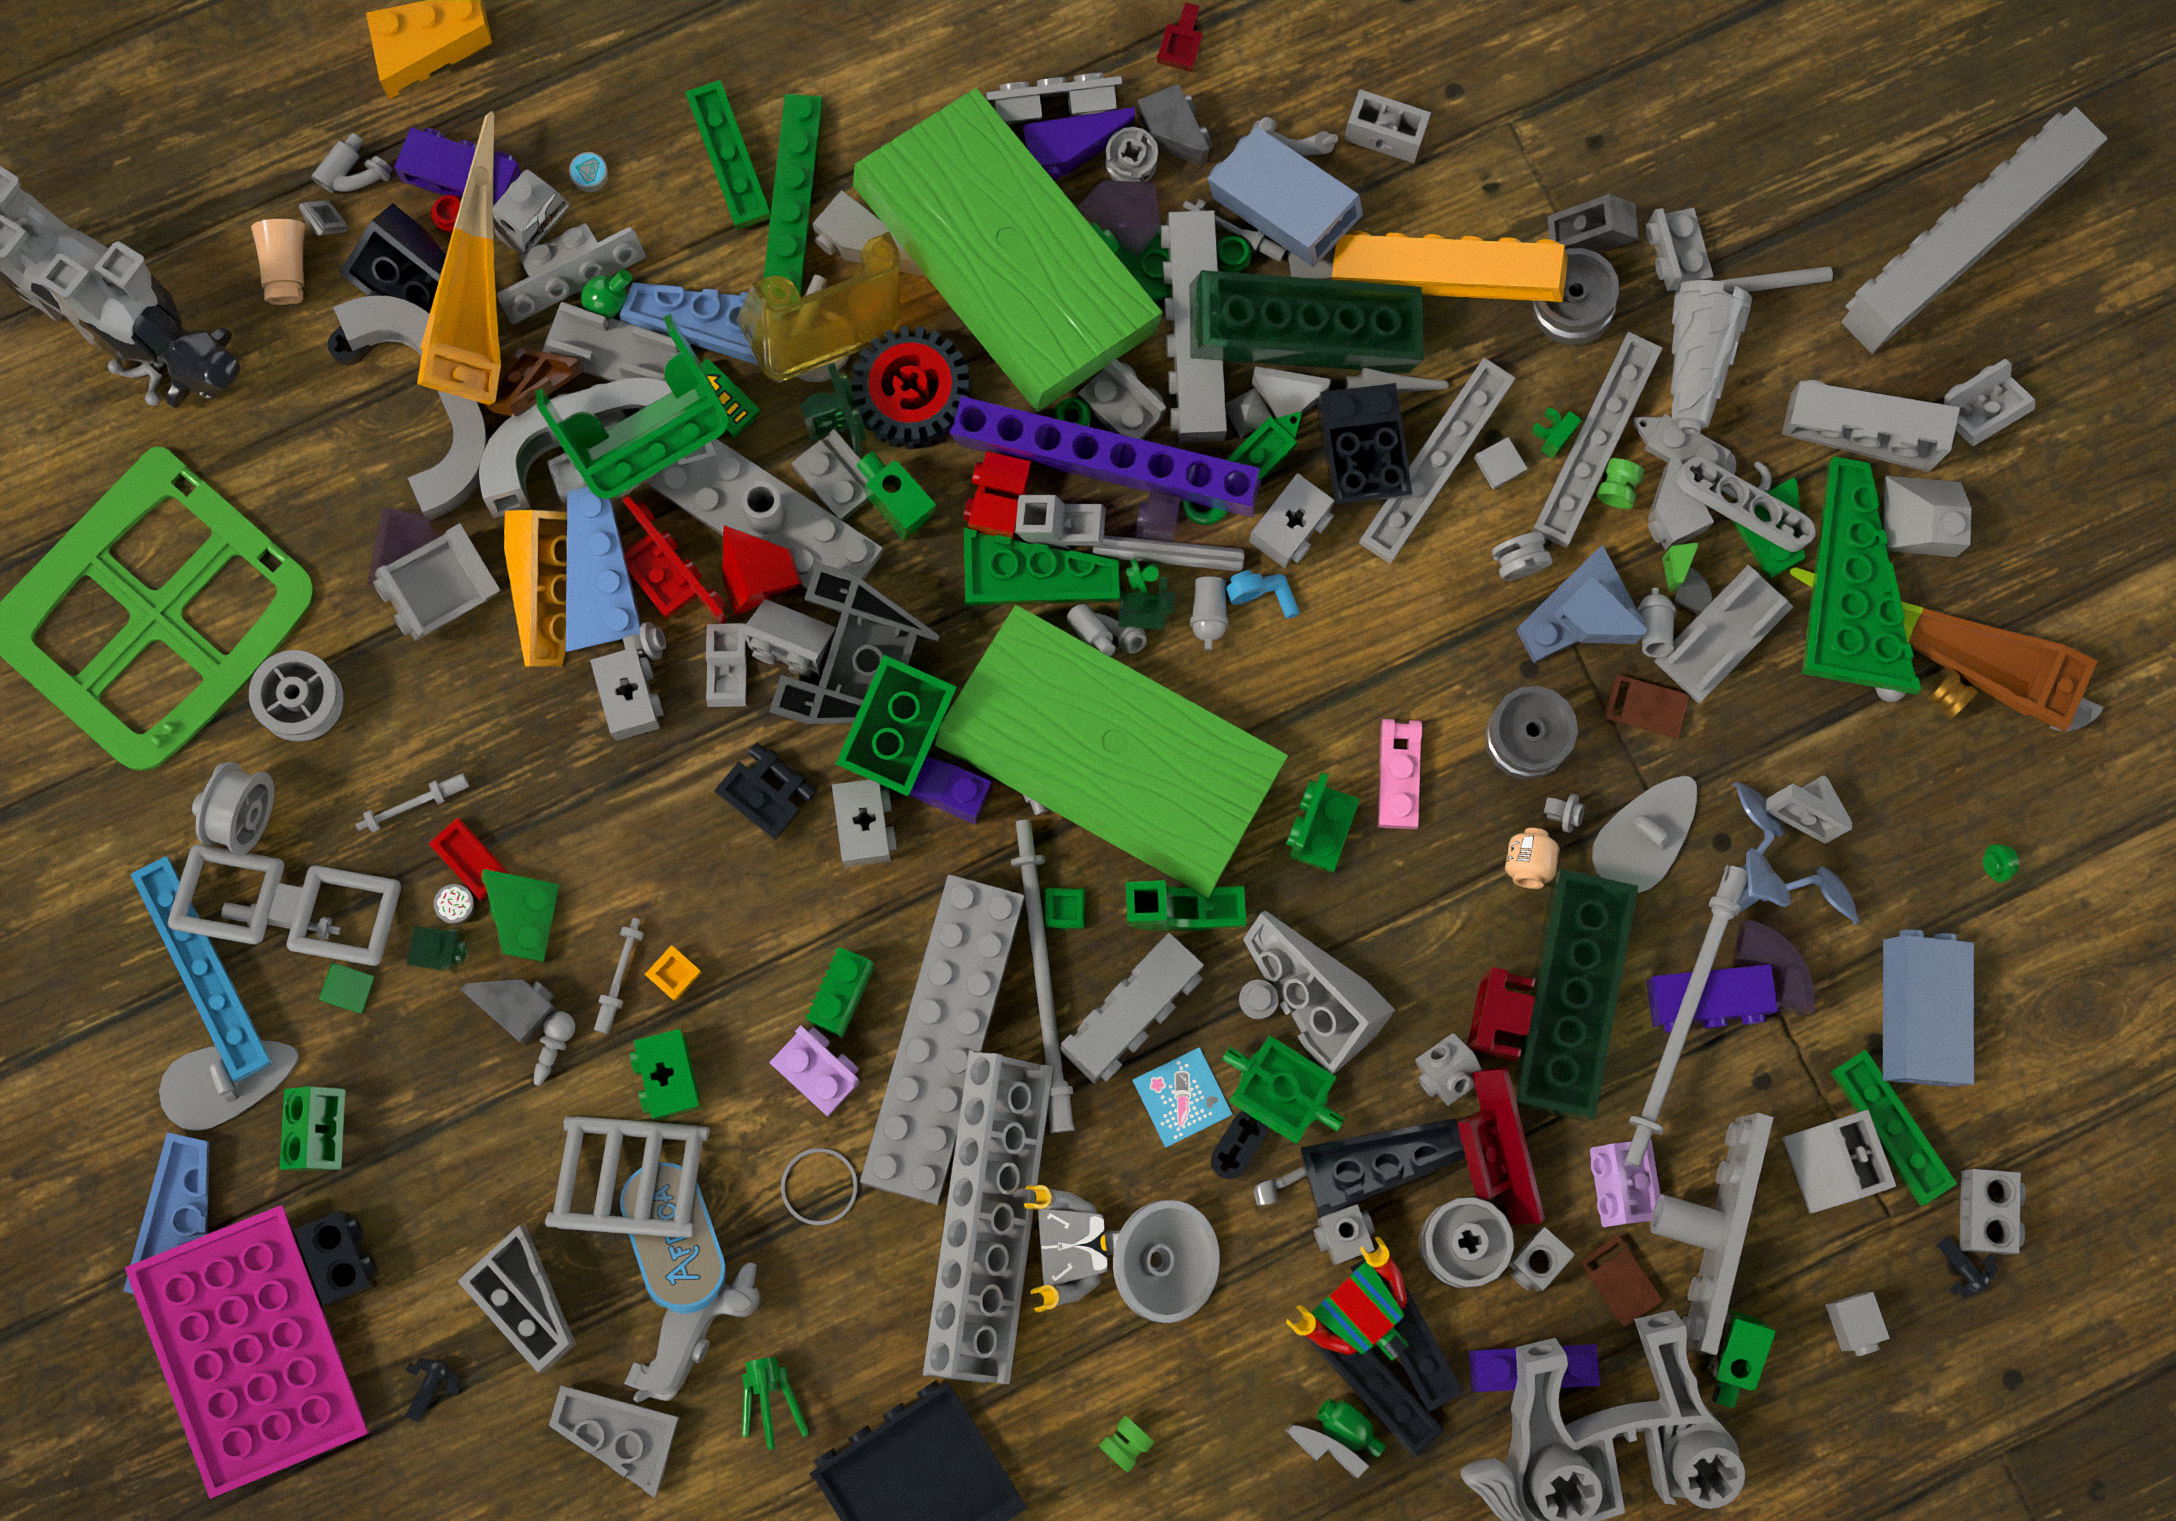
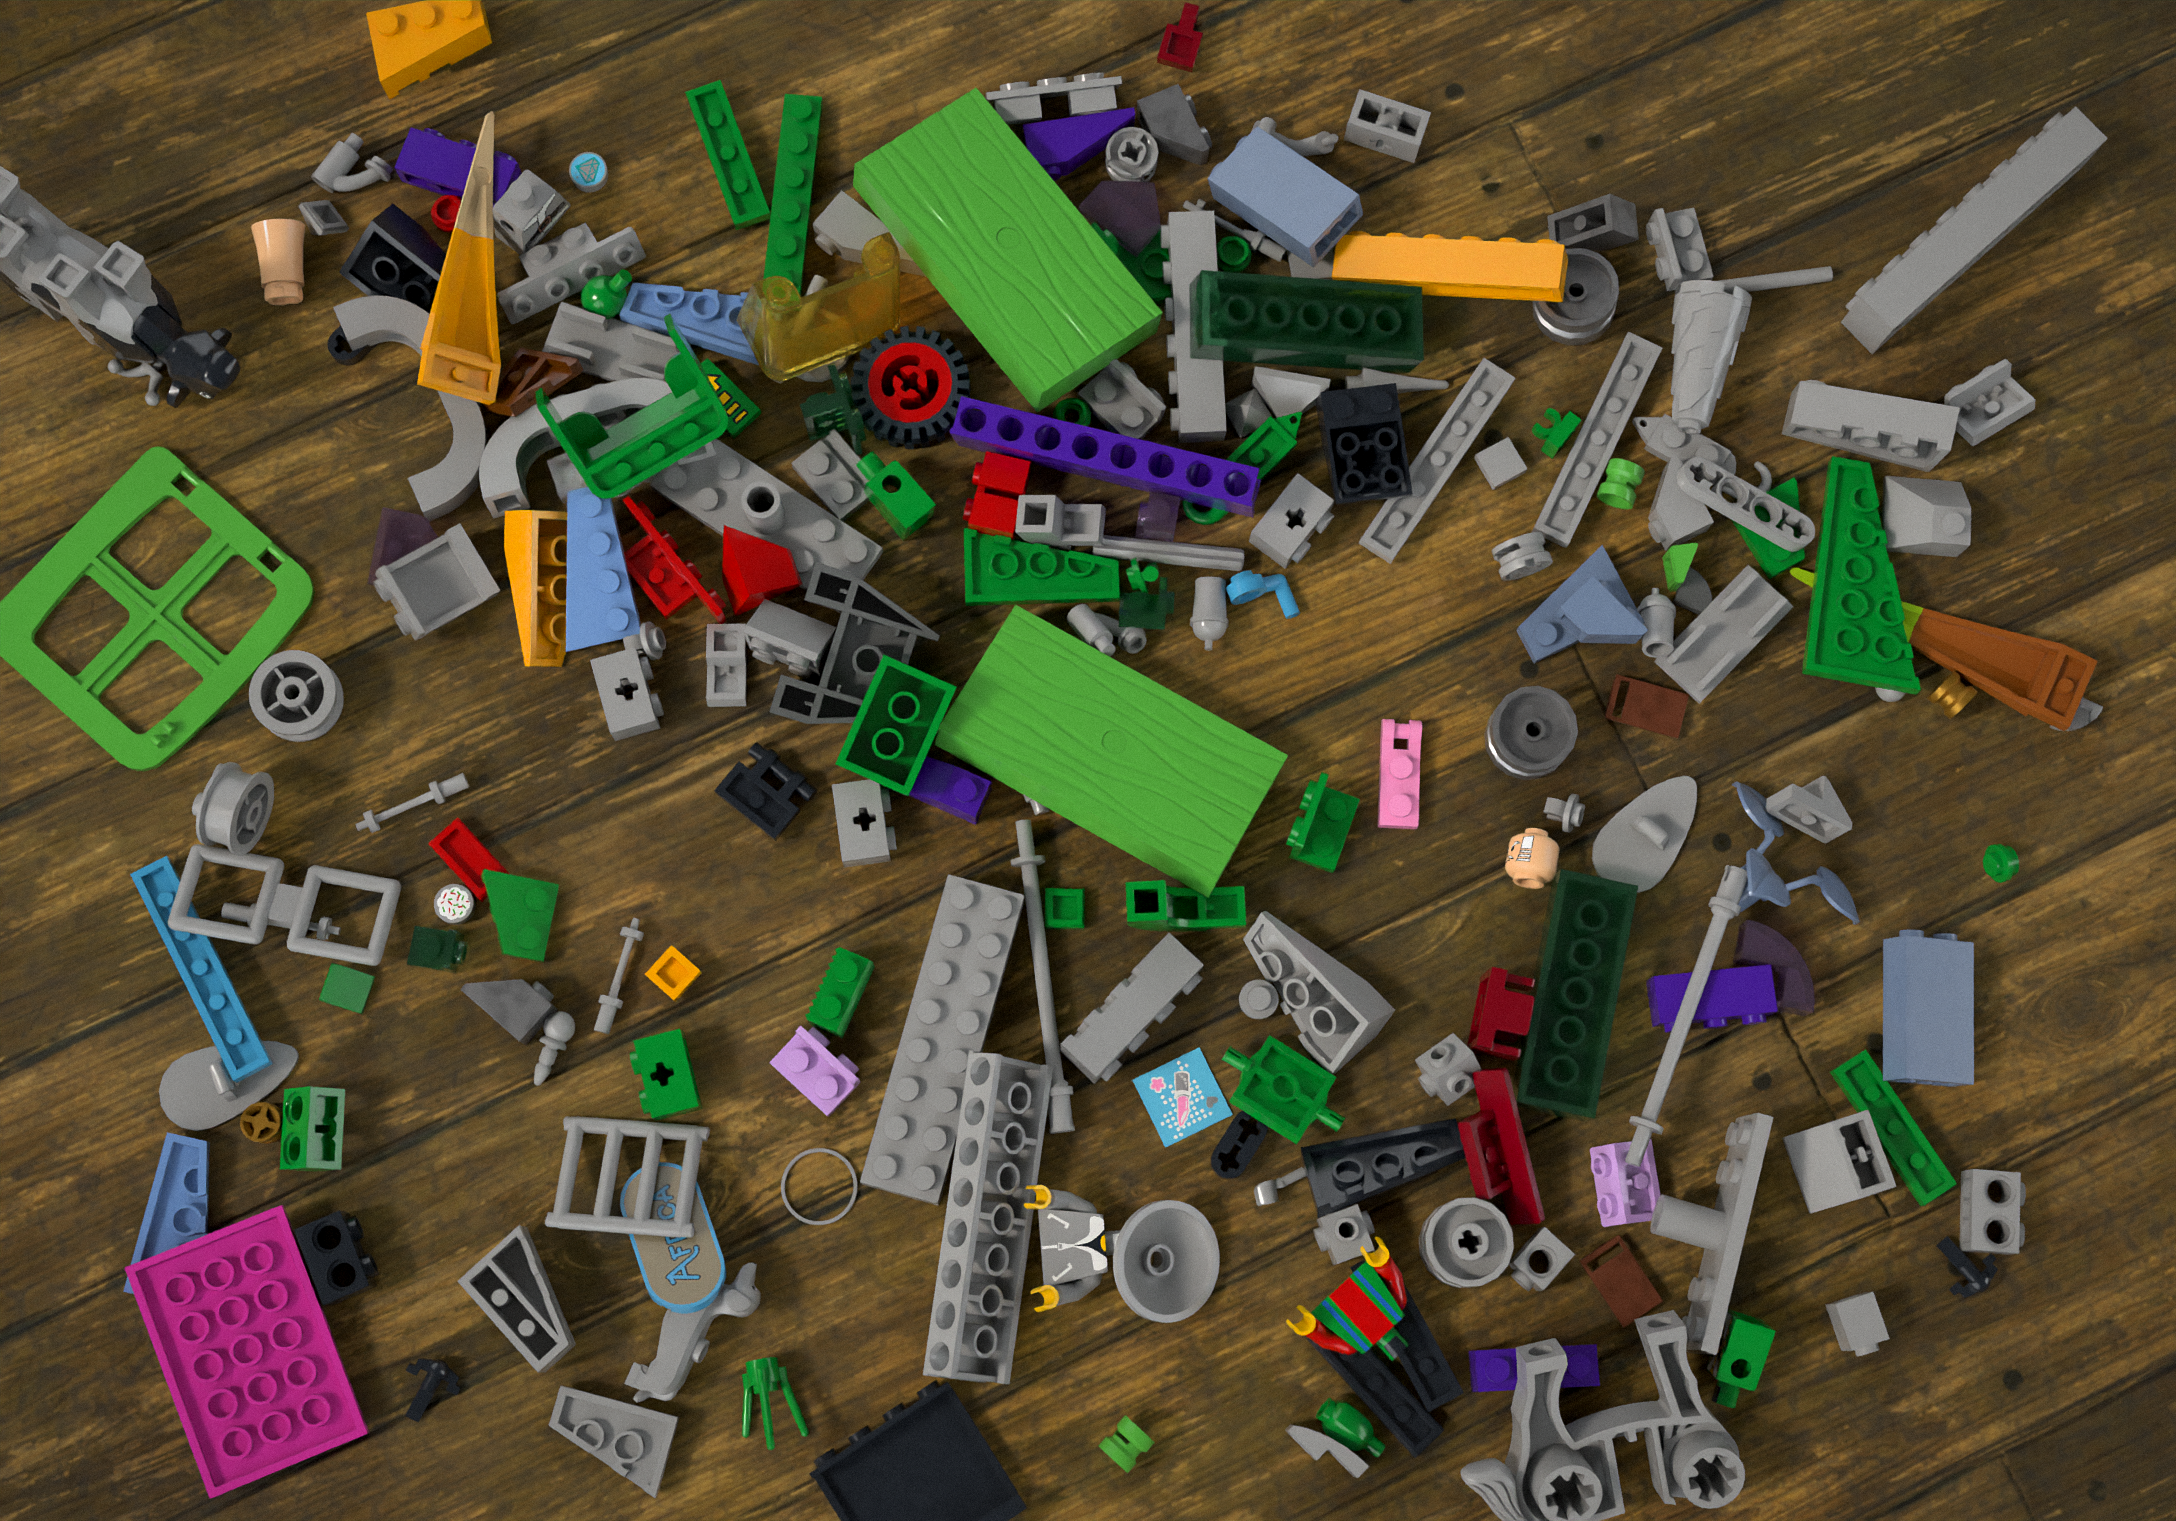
(255, 1120): none -> pearl gold wheel

